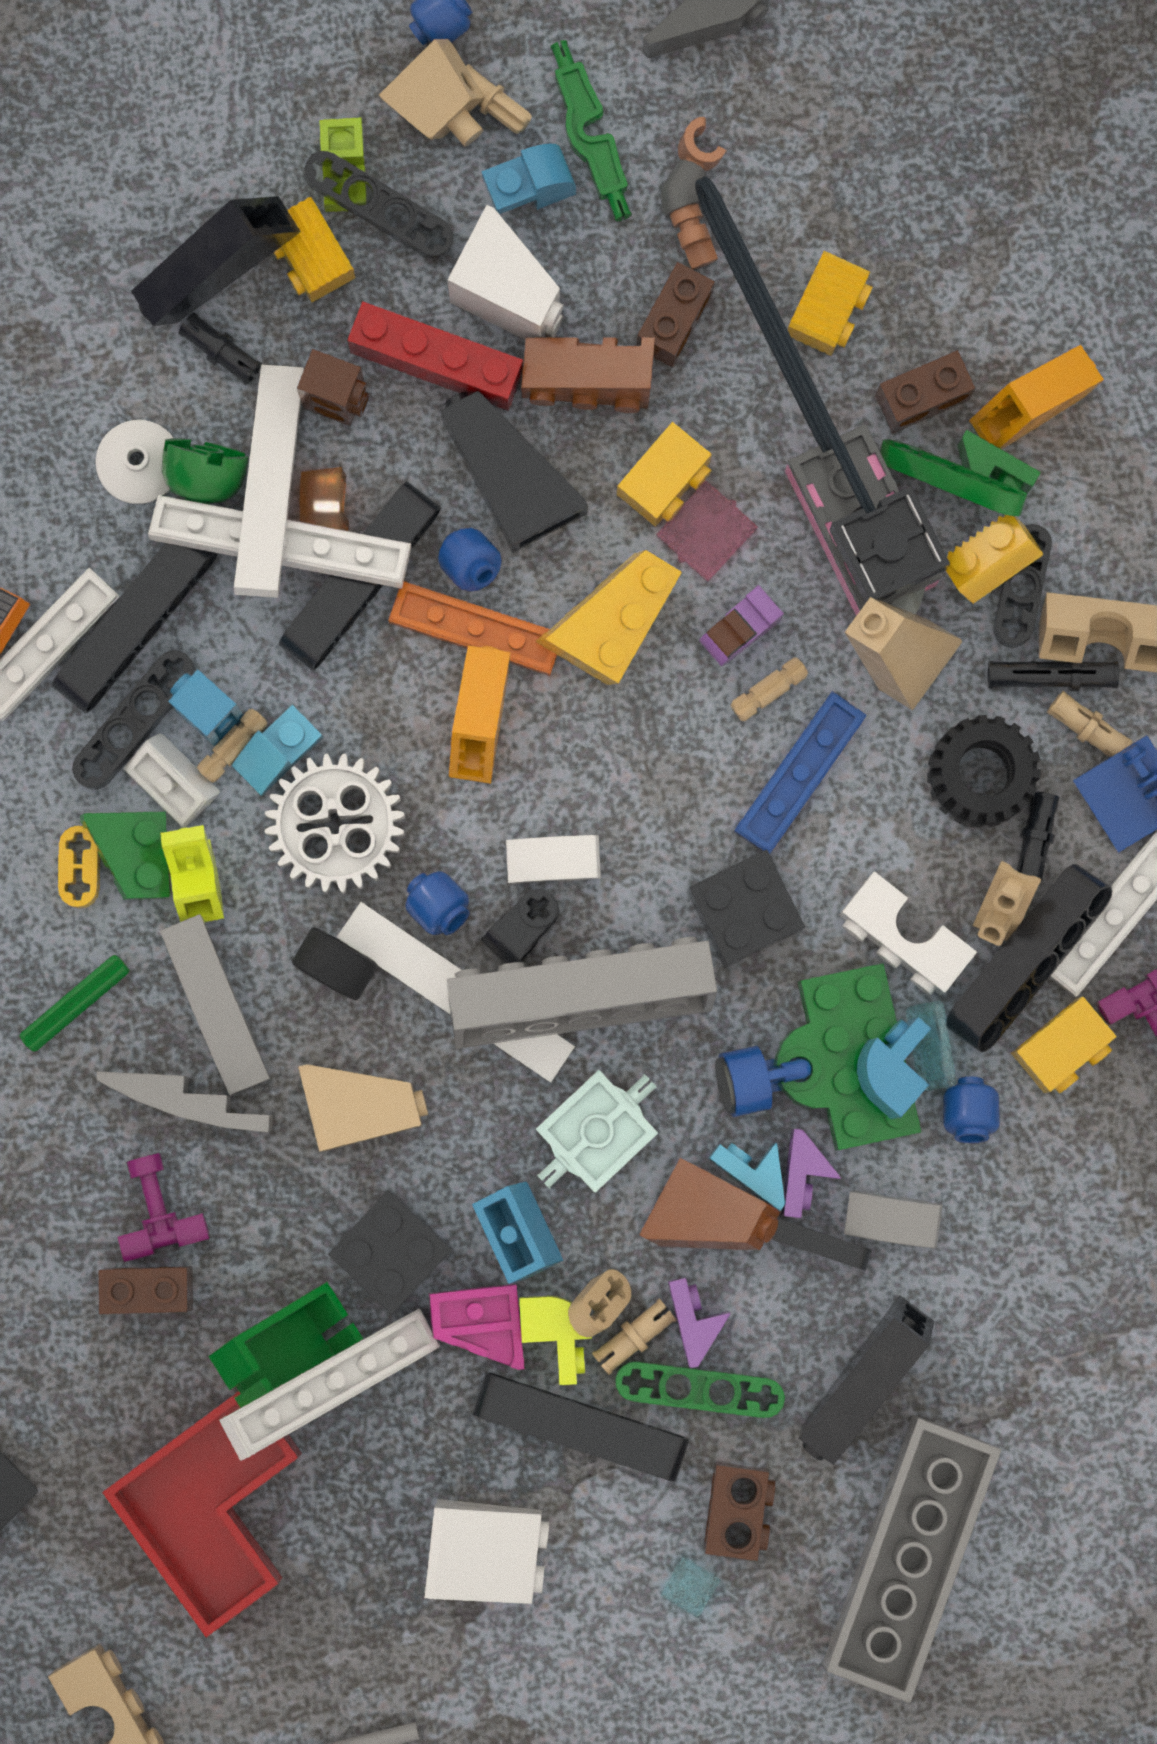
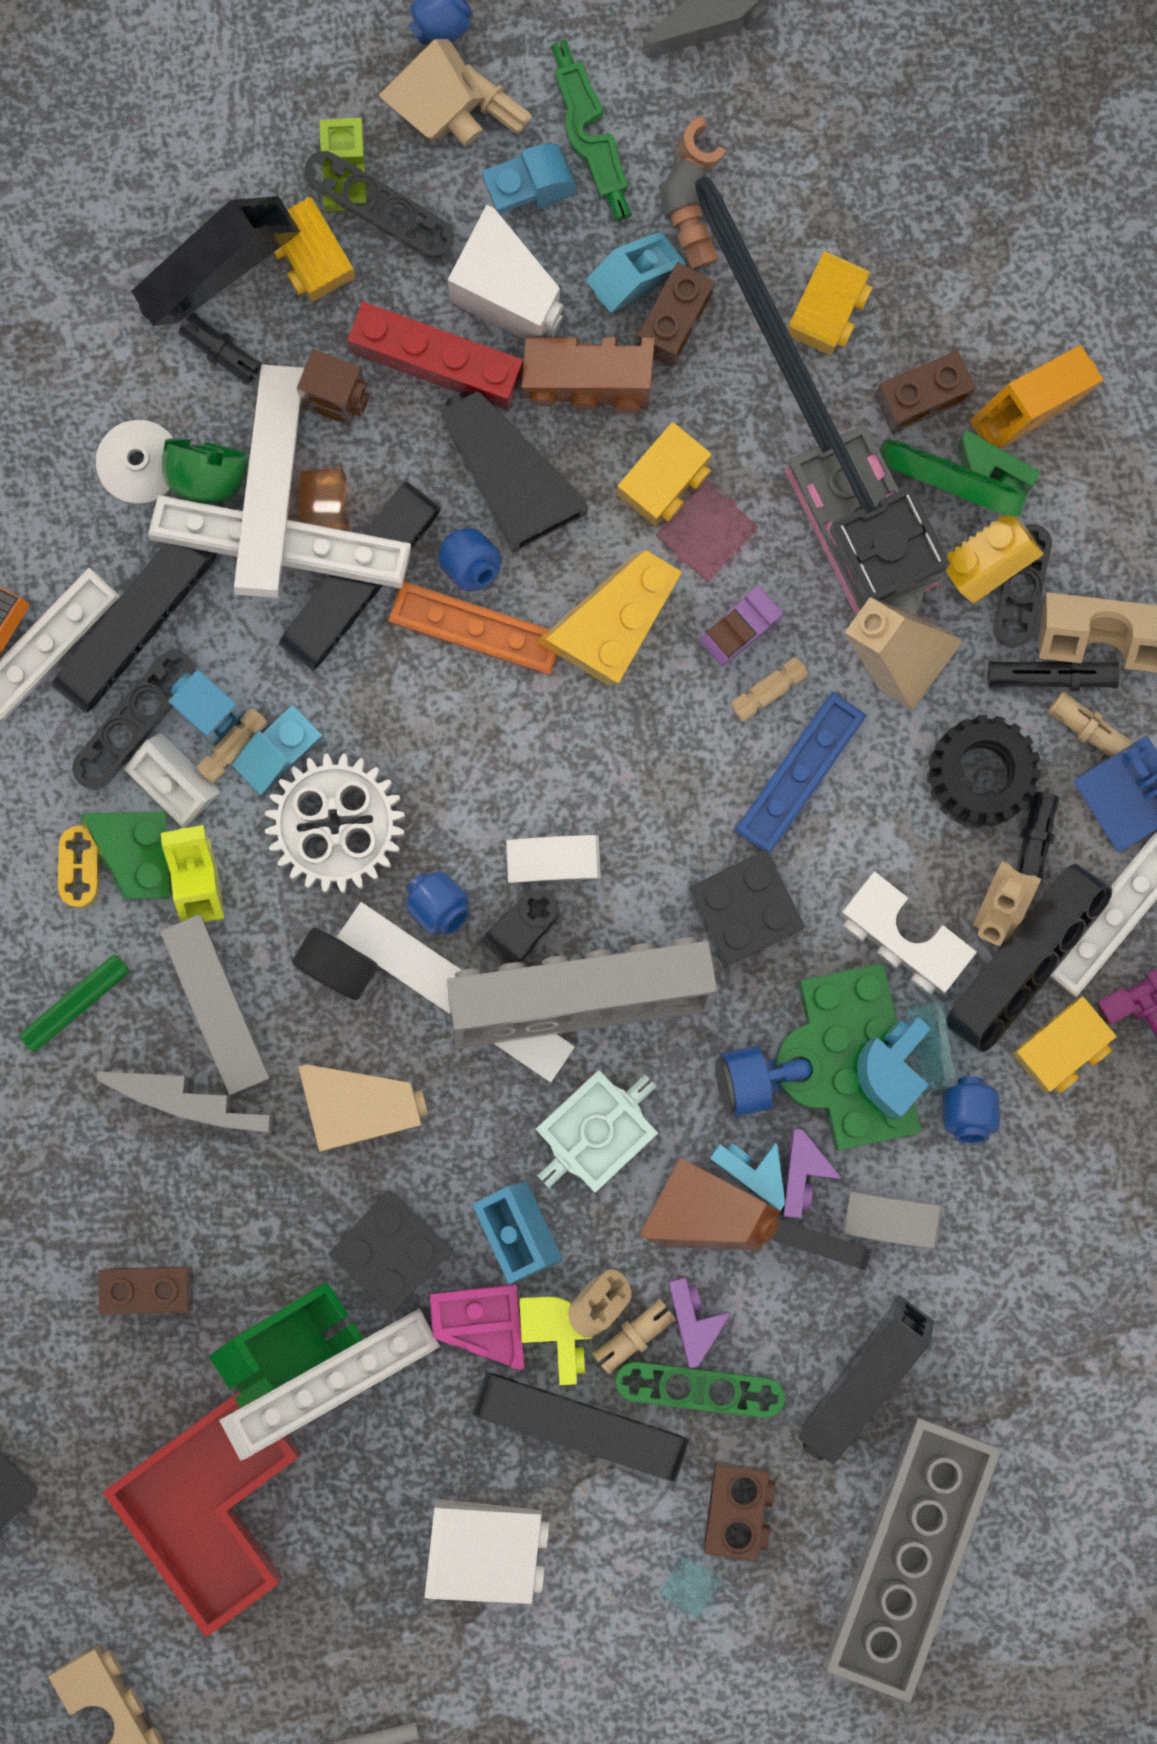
(161, 1228): magenta bar -> none
(479, 714): light orange slope -> none
(633, 271): none -> medium azure slope

